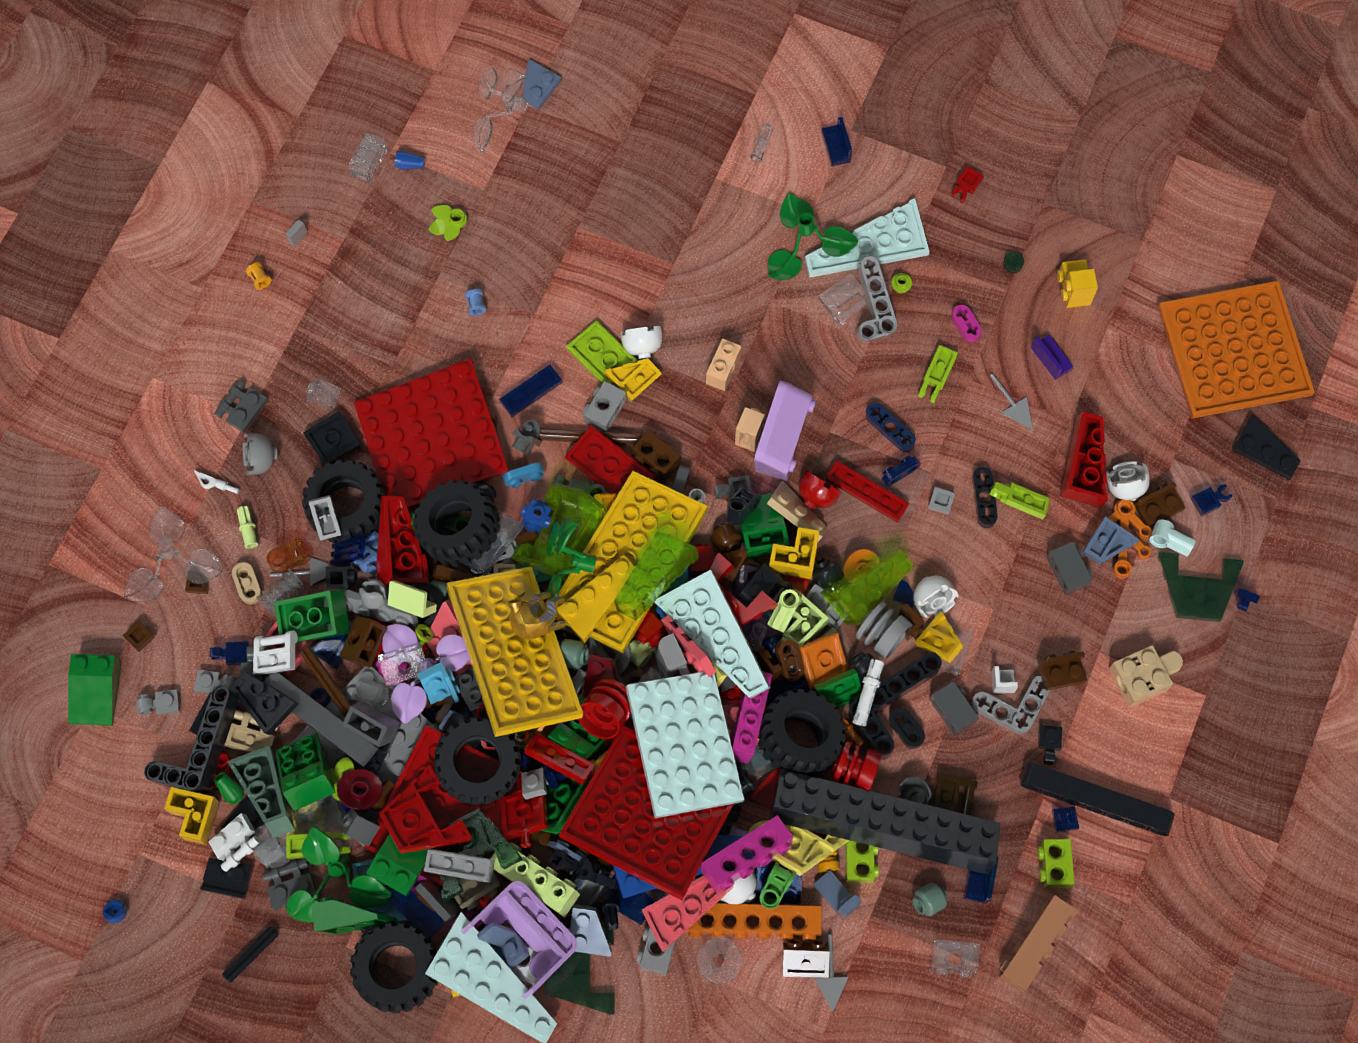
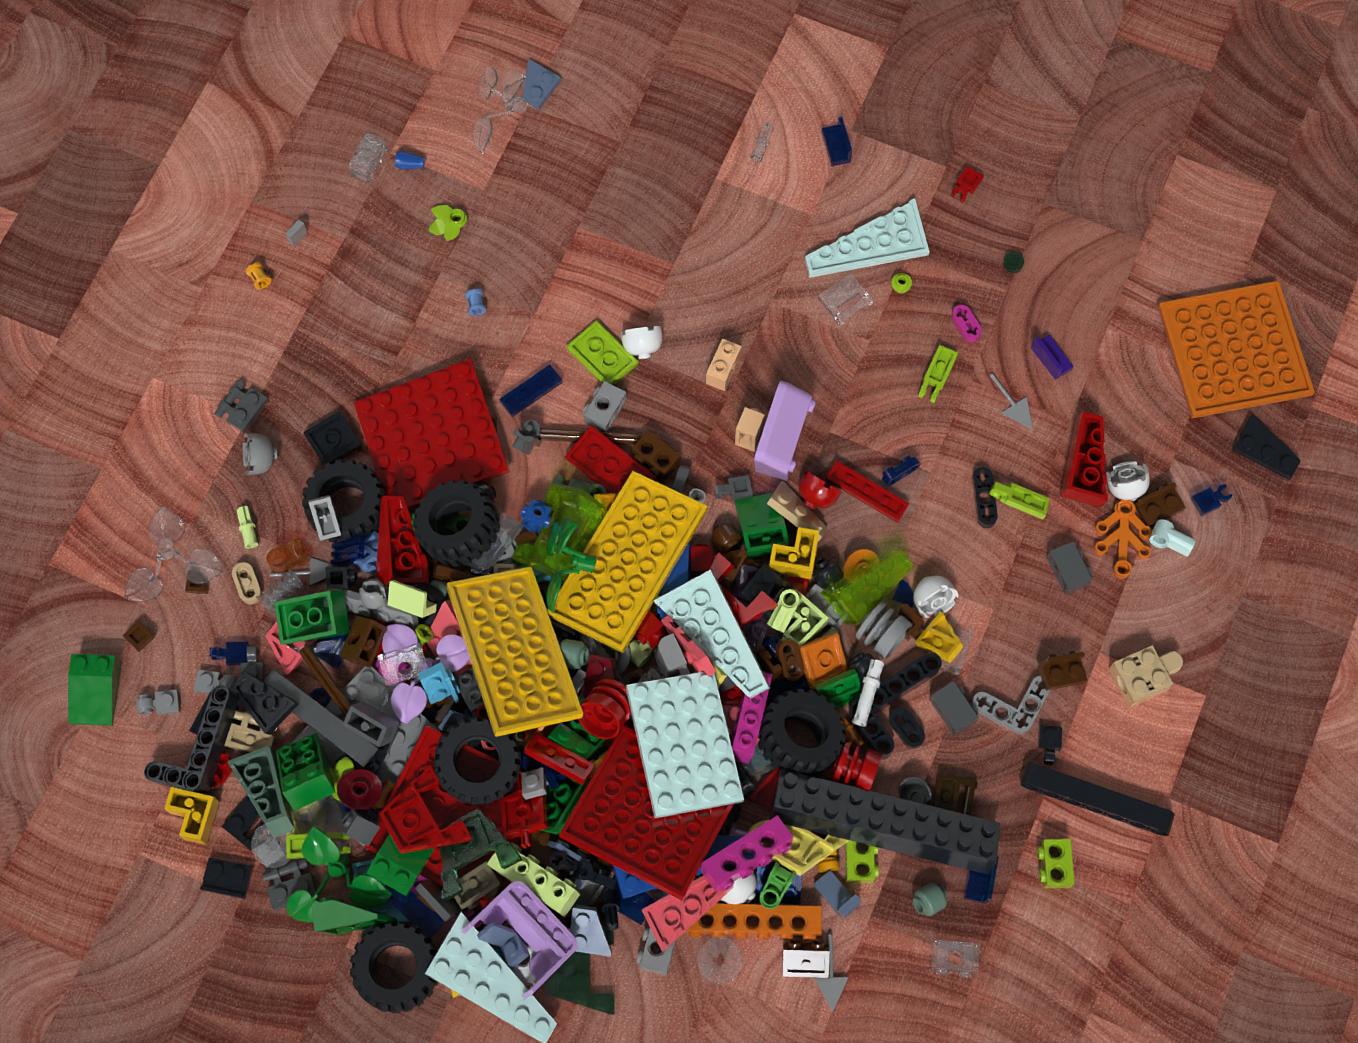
(114, 911): blue tile -> none
(223, 485): white hand -> none
(229, 789): green cone -> none
(230, 838): white plate -> none
(250, 954): black axle -> none
(275, 659): white plate -> none
(323, 393): clear bracket -> none
(459, 865): light grey tile -> none
(523, 474): dark azure plate -> none
(524, 618): pearl gold piece -> none
(590, 604): yellow wing -> none
(633, 377): yellow wing -> none
(655, 571): clear neon green wedge -> none
(741, 505): black piece -> none
(799, 213): green plant -> none
(872, 297): light grey beam -> none
(897, 442): dark blue beam -> none
(941, 500): light grey plate -> none
(1003, 681): white panel -> none
(1037, 944): nougat wedge -> none
(1065, 819): clear blue tile -> none
(1077, 282): yellow brick -> none
(1108, 541): sand blue wing -> none
(1198, 596): clear green wing -> none
(1245, 598): clear blue tile -> none

